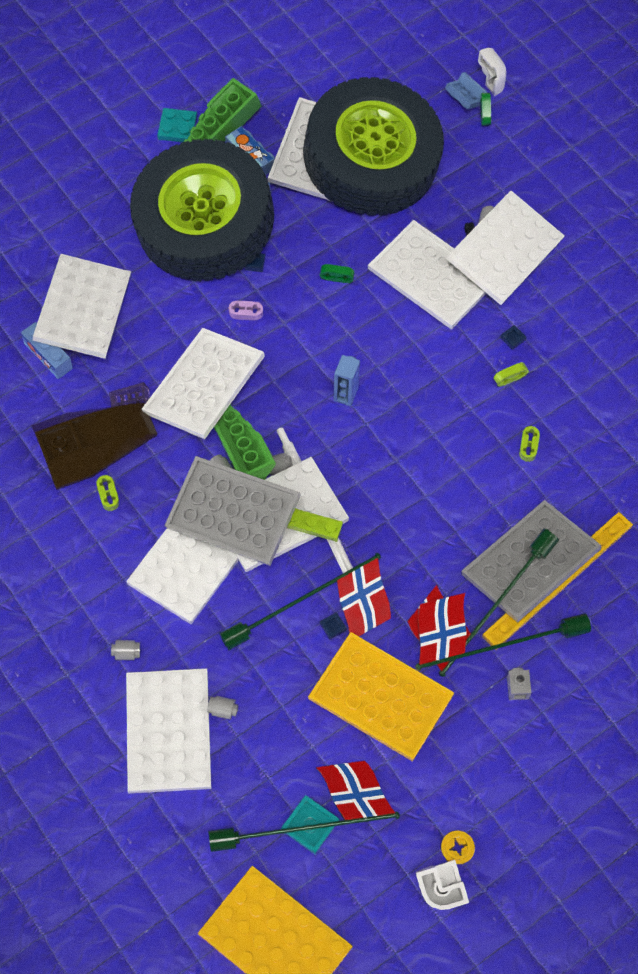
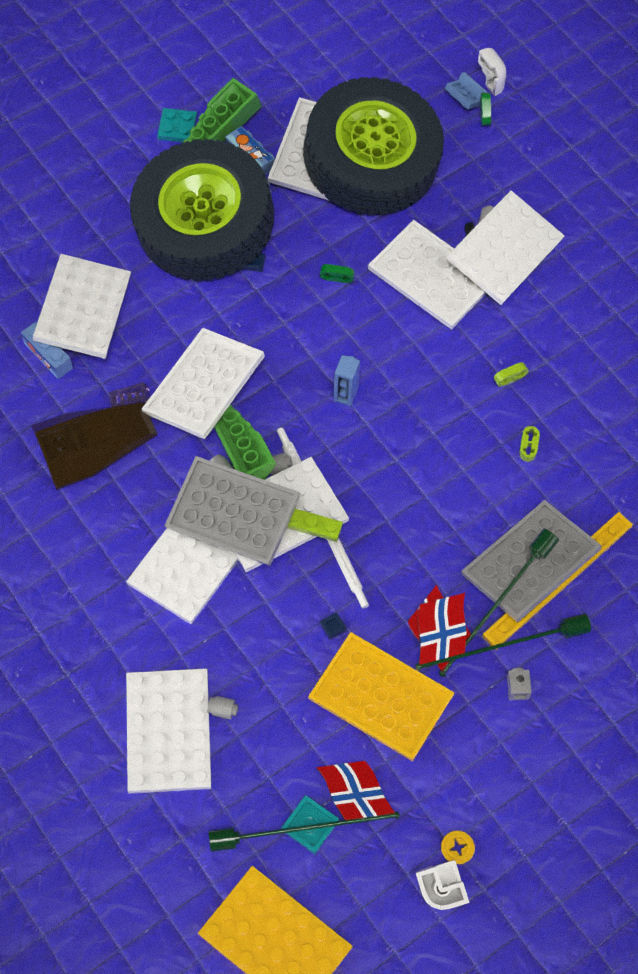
(111, 492): lime beam -> none
(125, 650): light grey brick -> none
(245, 310): lavender beam -> none
(360, 597): flag -> none
(513, 337): dark blue tile -> none

